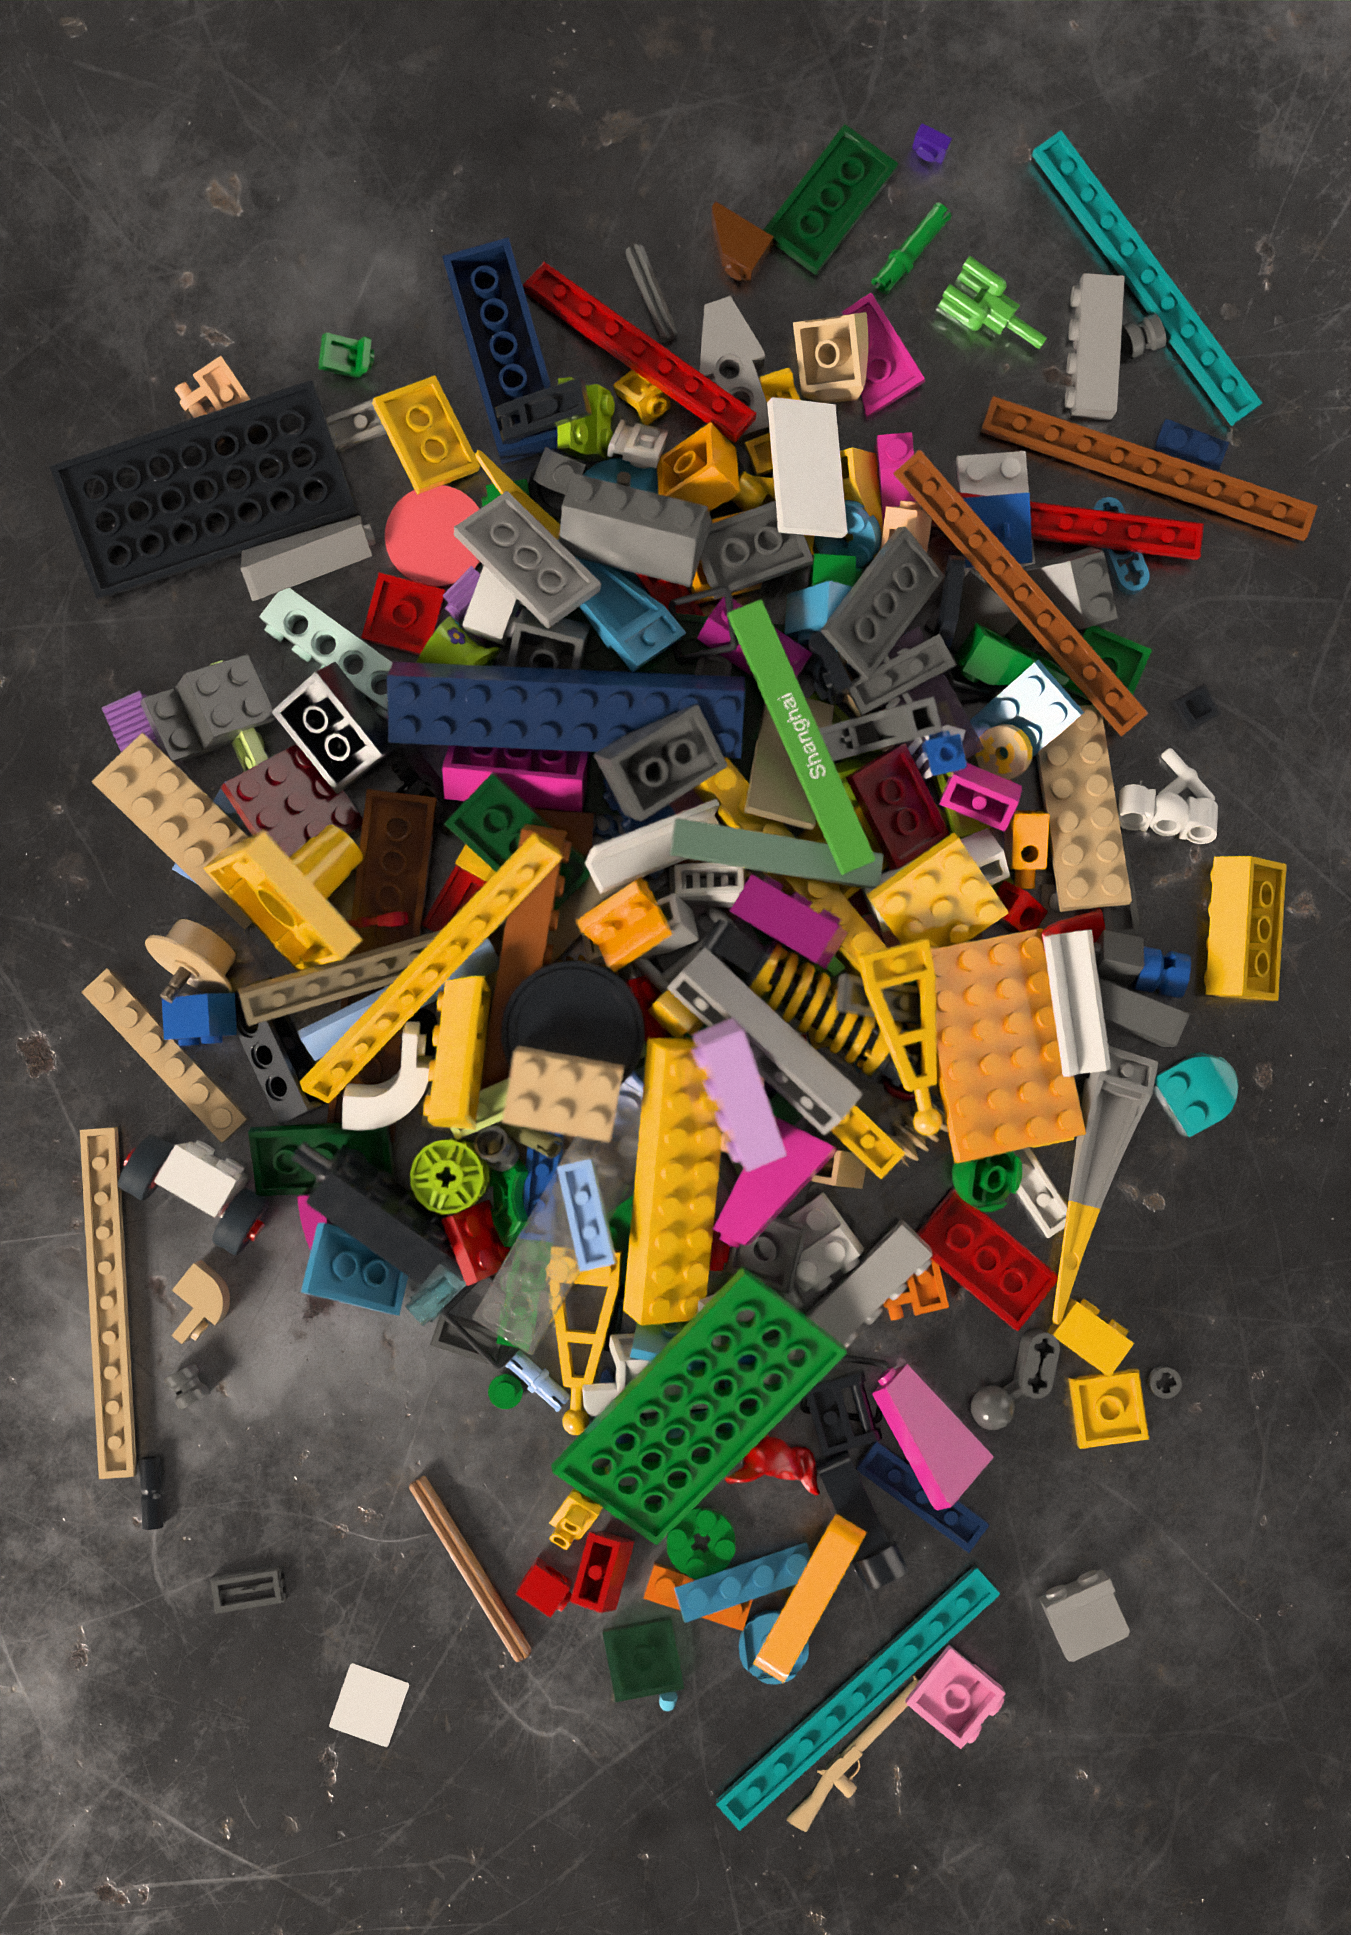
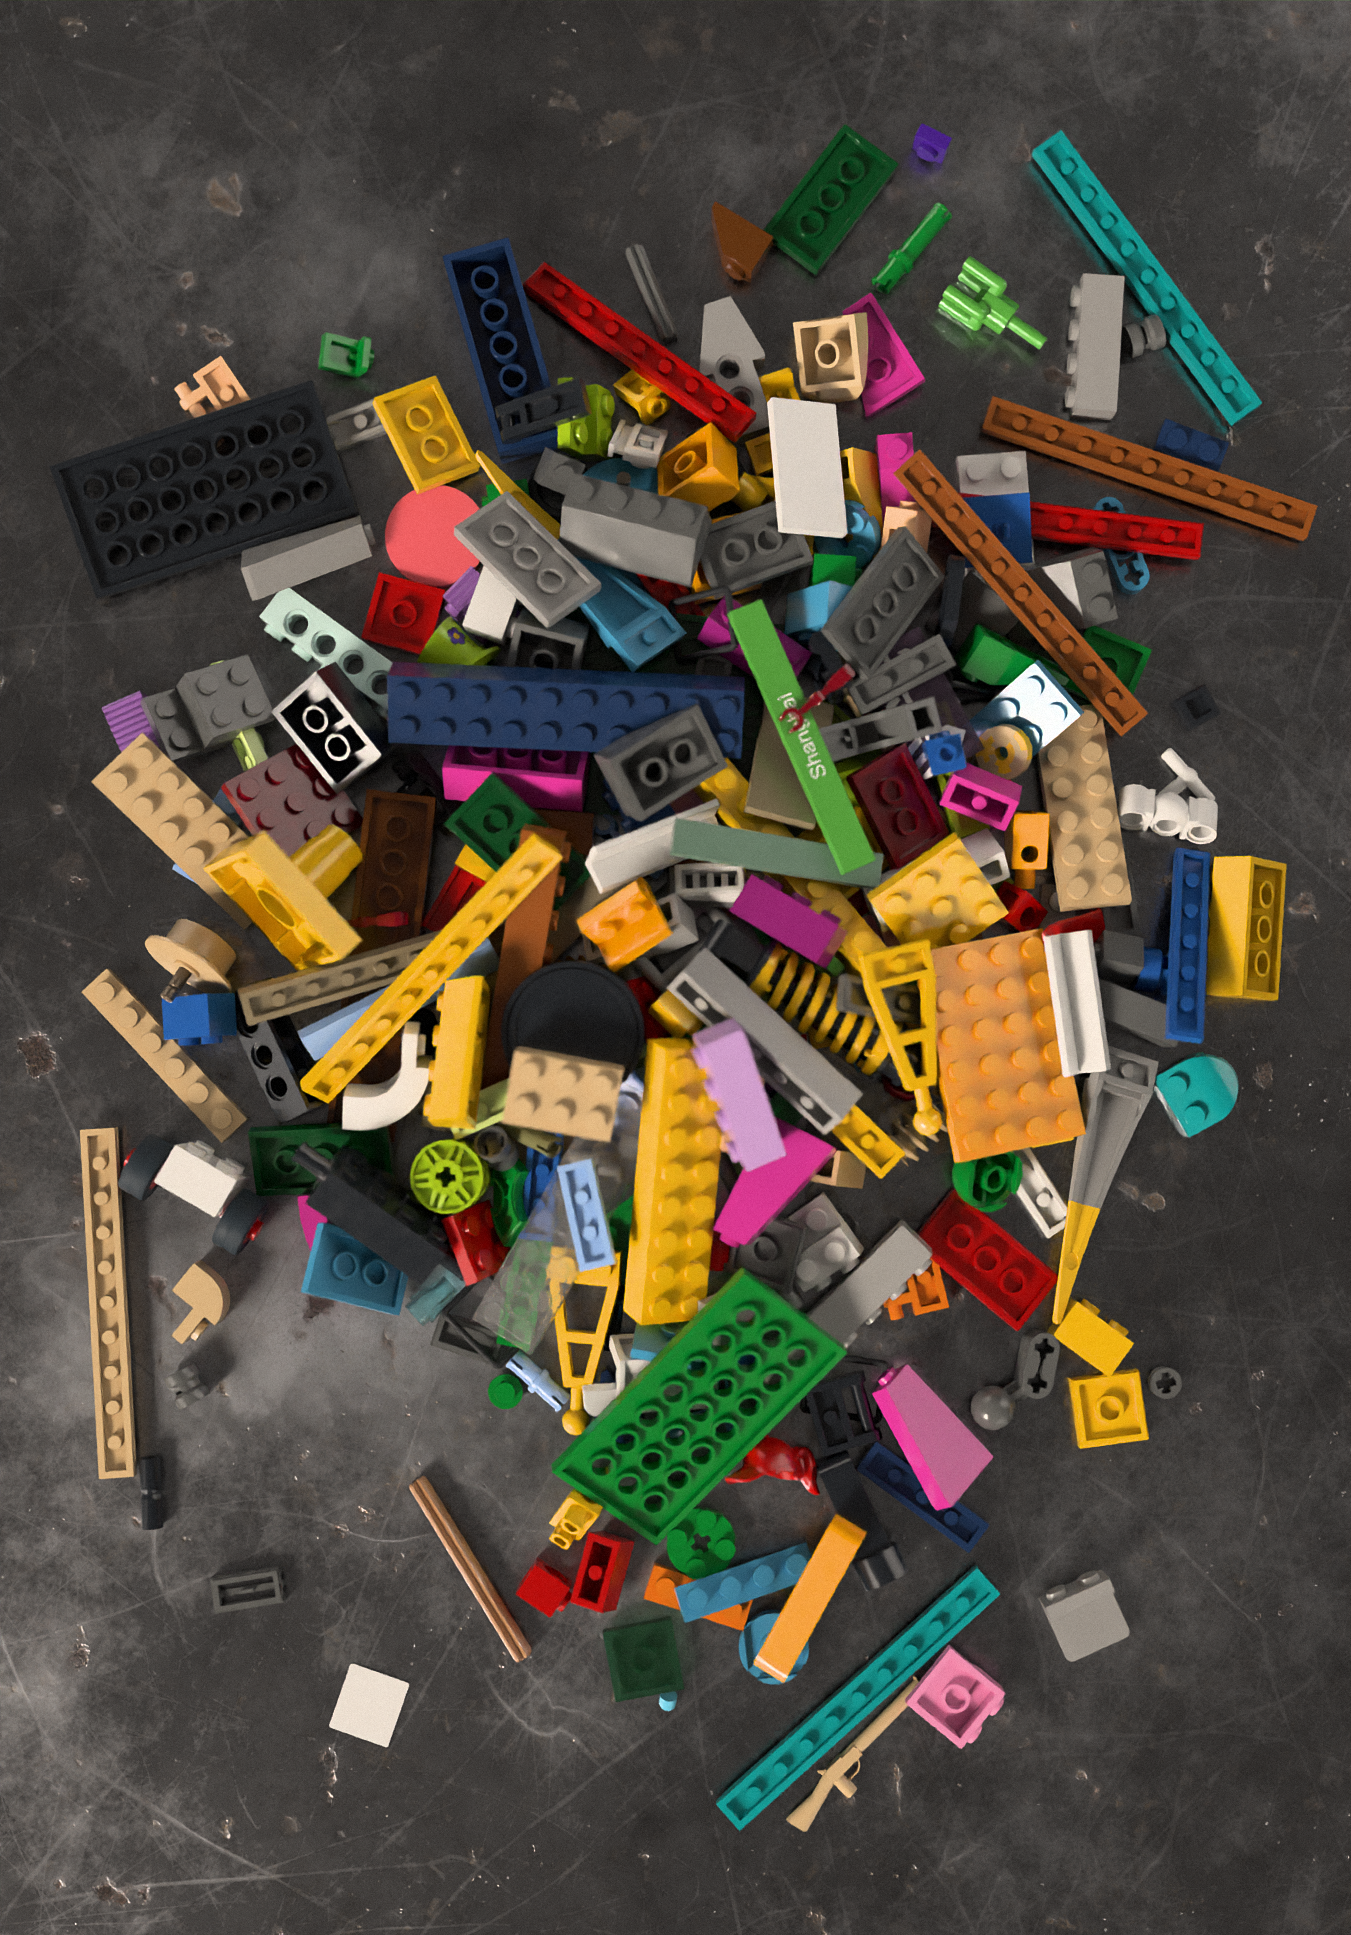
(836, 681): none -> dark red piece
(1188, 946): none -> blue tile

